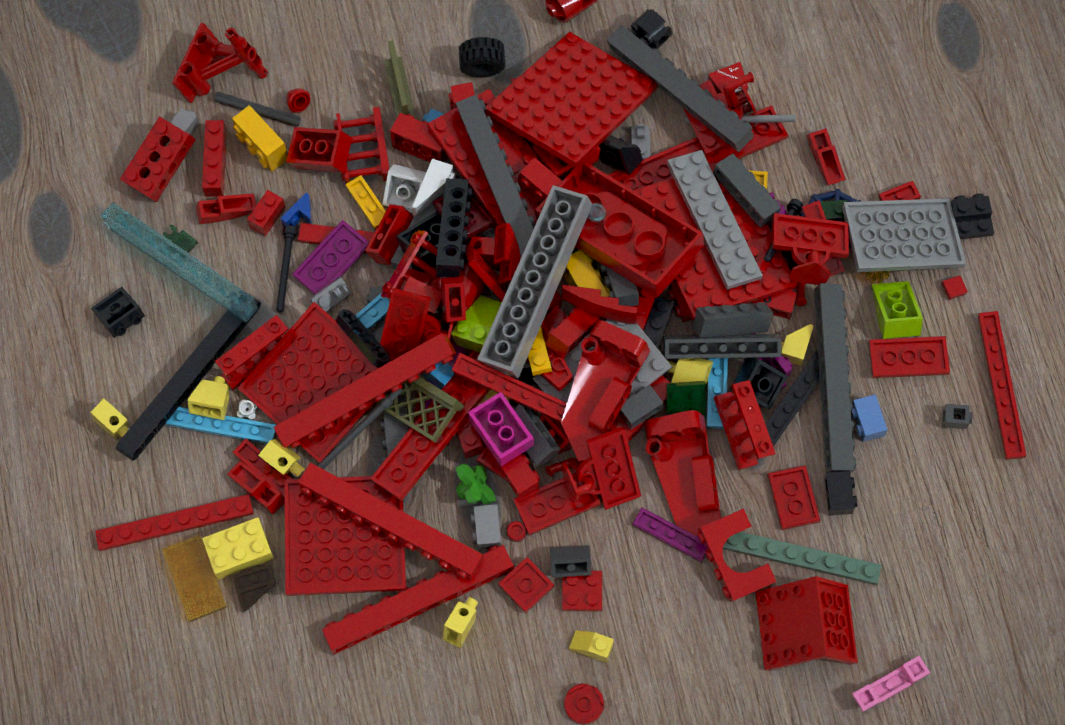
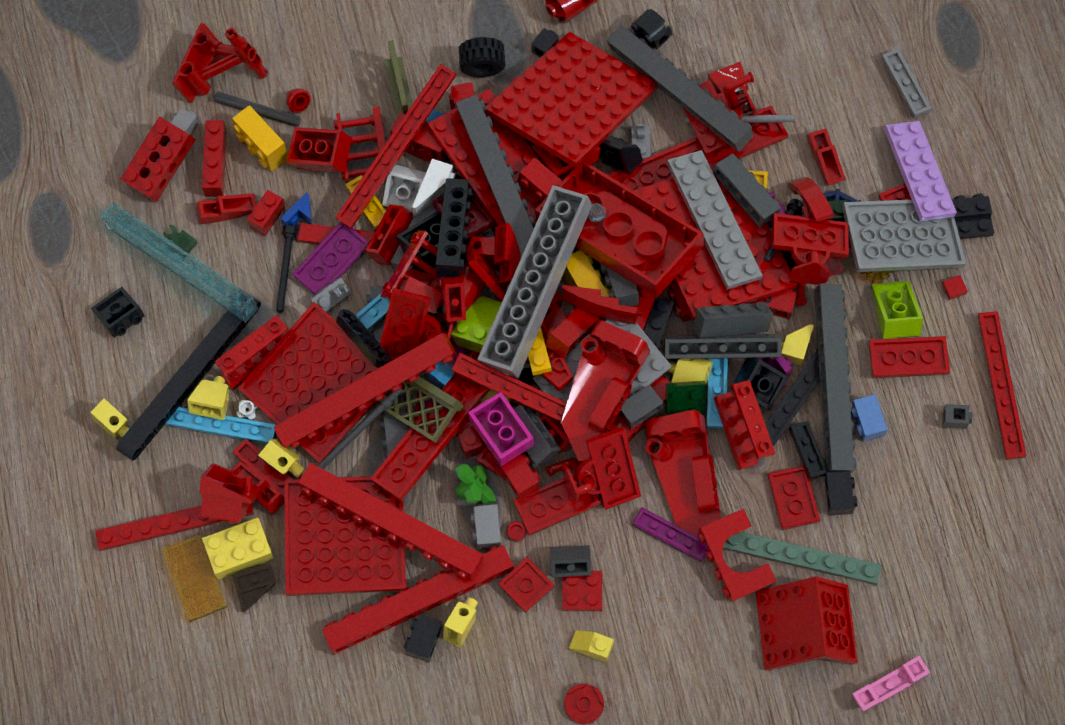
(226, 495): none -> red piece
(396, 146): none -> red plate
(423, 638): none -> black brick
(543, 42): none -> black brick
(808, 450): none -> black plate
(813, 197): none -> red slope
(906, 83): none -> light grey plate
(920, 171): none -> lavender plate

